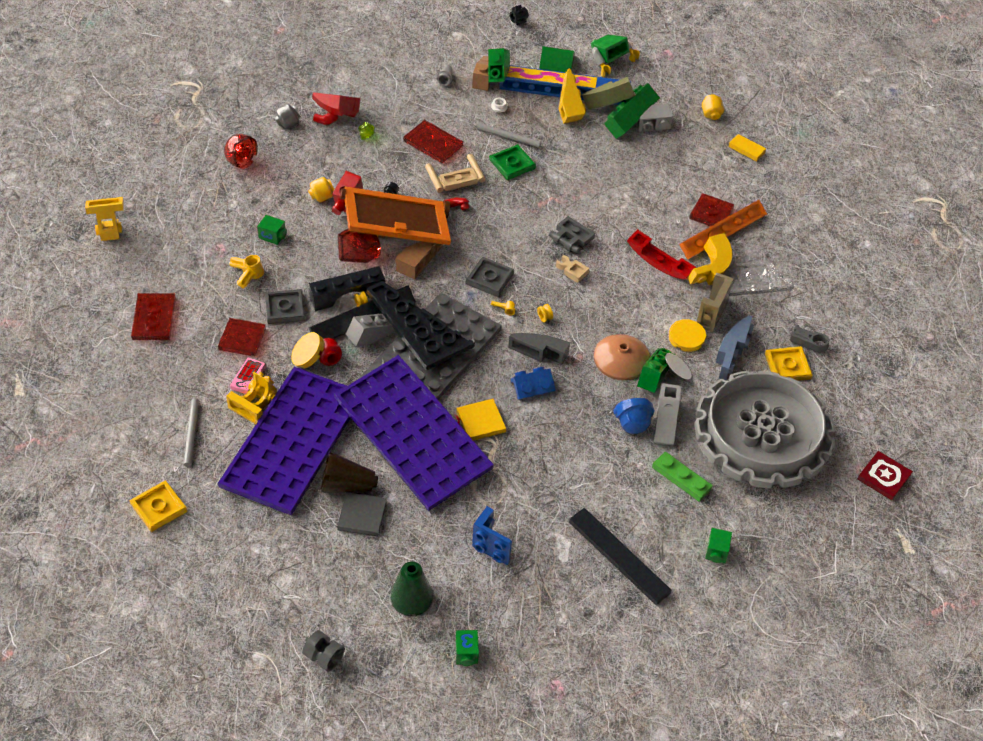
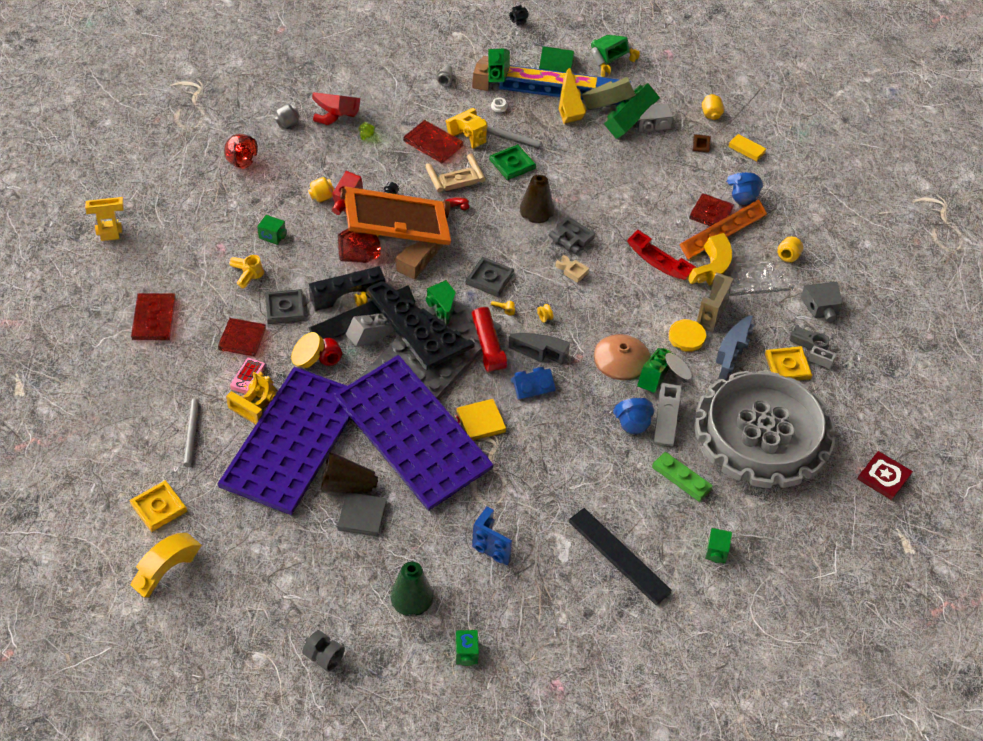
(162, 557): none -> yellow arch
(442, 300): none -> green slope
(470, 125): none -> yellow tile
(493, 356): none -> red piece
(537, 202): none -> dark brown cone
(701, 143): none -> reddish brown slope
(745, 187): none -> blue helmet
(790, 249): none -> yellow head
(822, 357): none -> light grey piece
(823, 300): none -> dark grey torso

